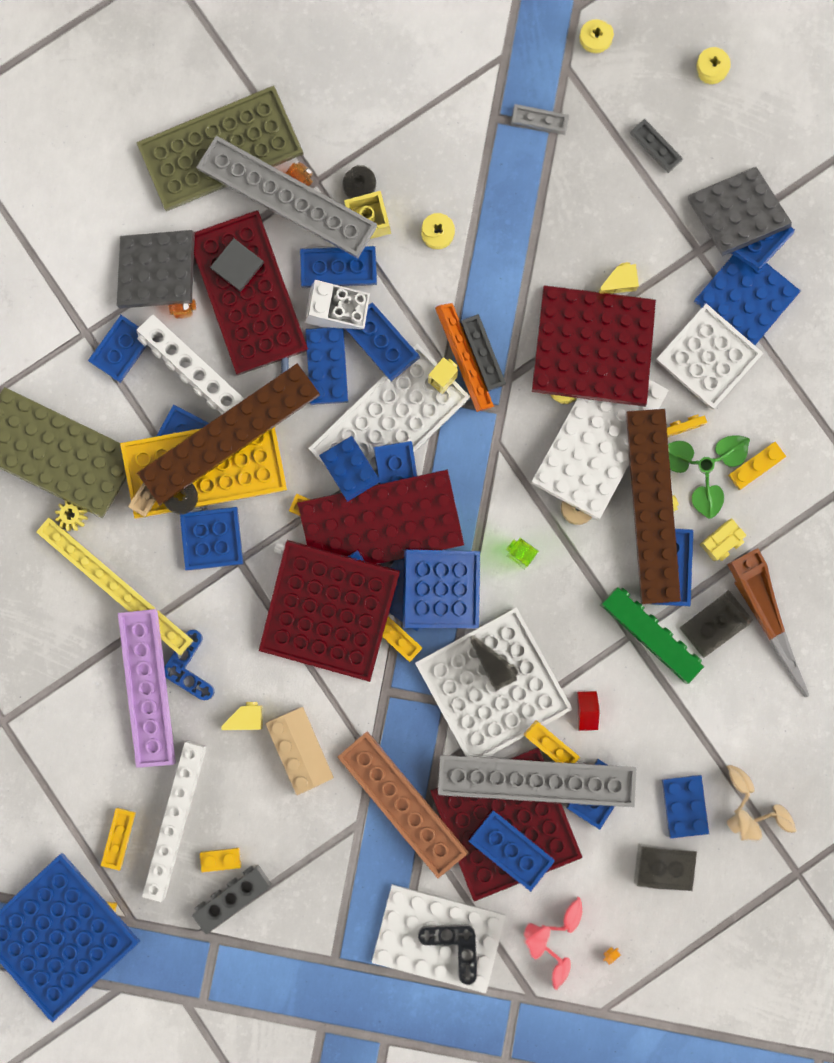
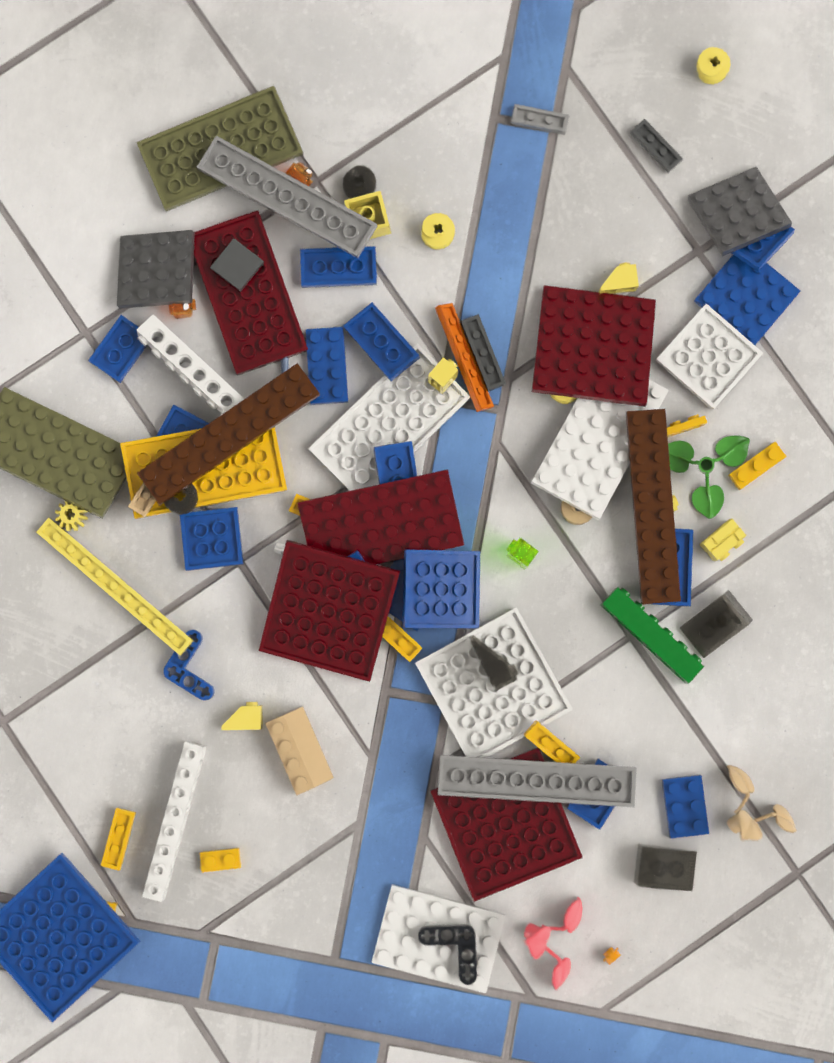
(146, 688): lavender plate -> none
(209, 921): dark grey brick -> none
(336, 306): white slope -> none
(349, 468): blue plate -> none
(402, 805): nougat plate -> none
(511, 850): blue plate -> none
(588, 710): red slope -> none
(602, 30): light yellow piece -> none
(757, 590): dark orange plate -> none

